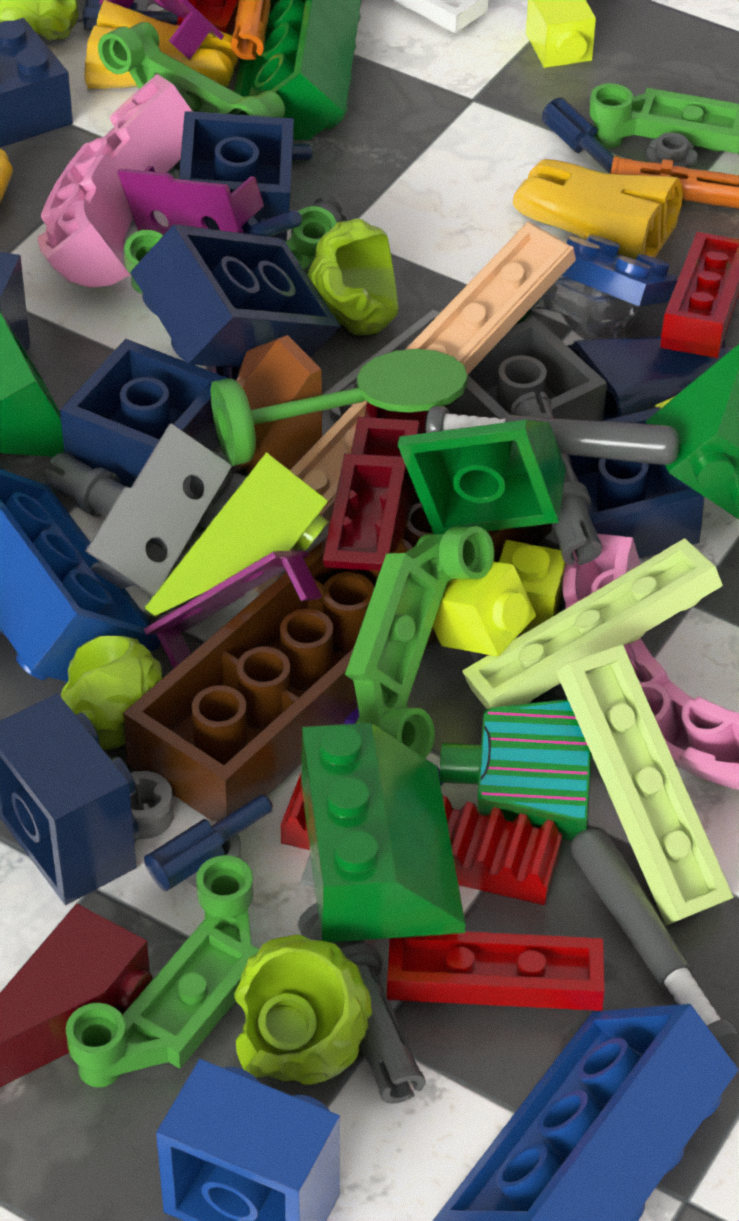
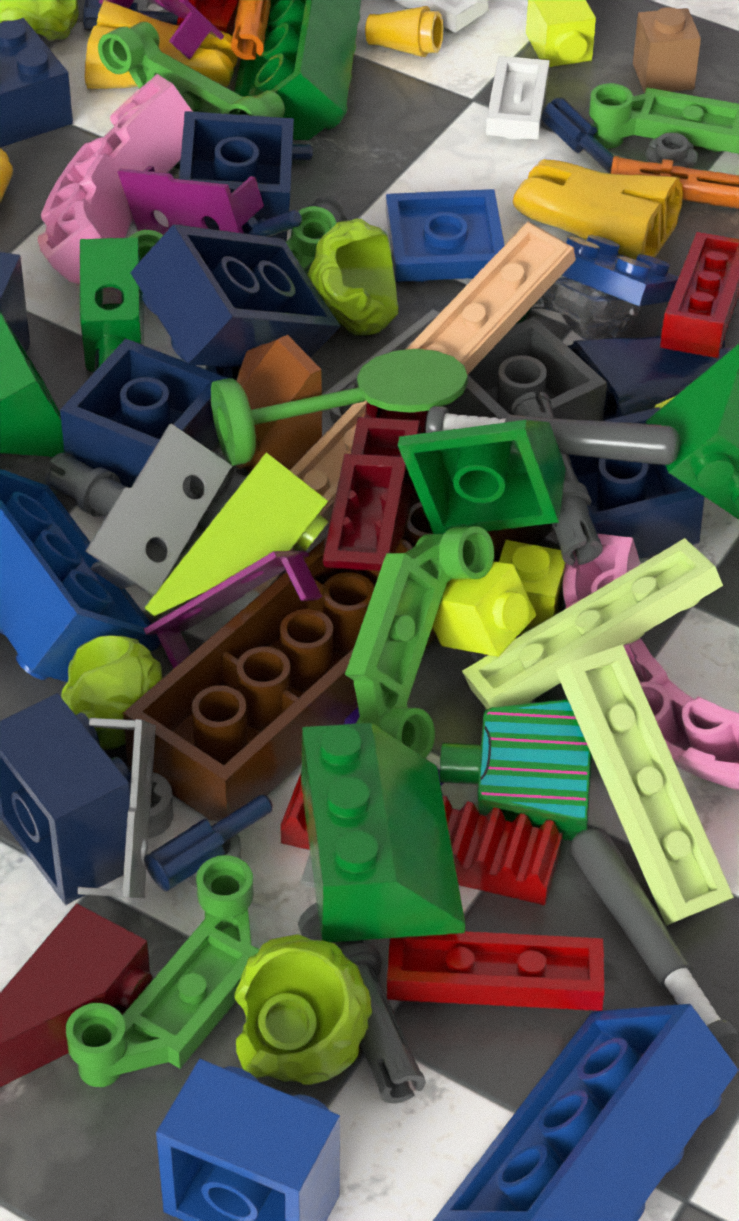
(105, 326): none -> green torso
(139, 808): none -> light grey piece
(407, 30): none -> yellow cone
(442, 233): none -> blue plate
(517, 98): none -> white plate
(666, 49): none -> medium nougat brick

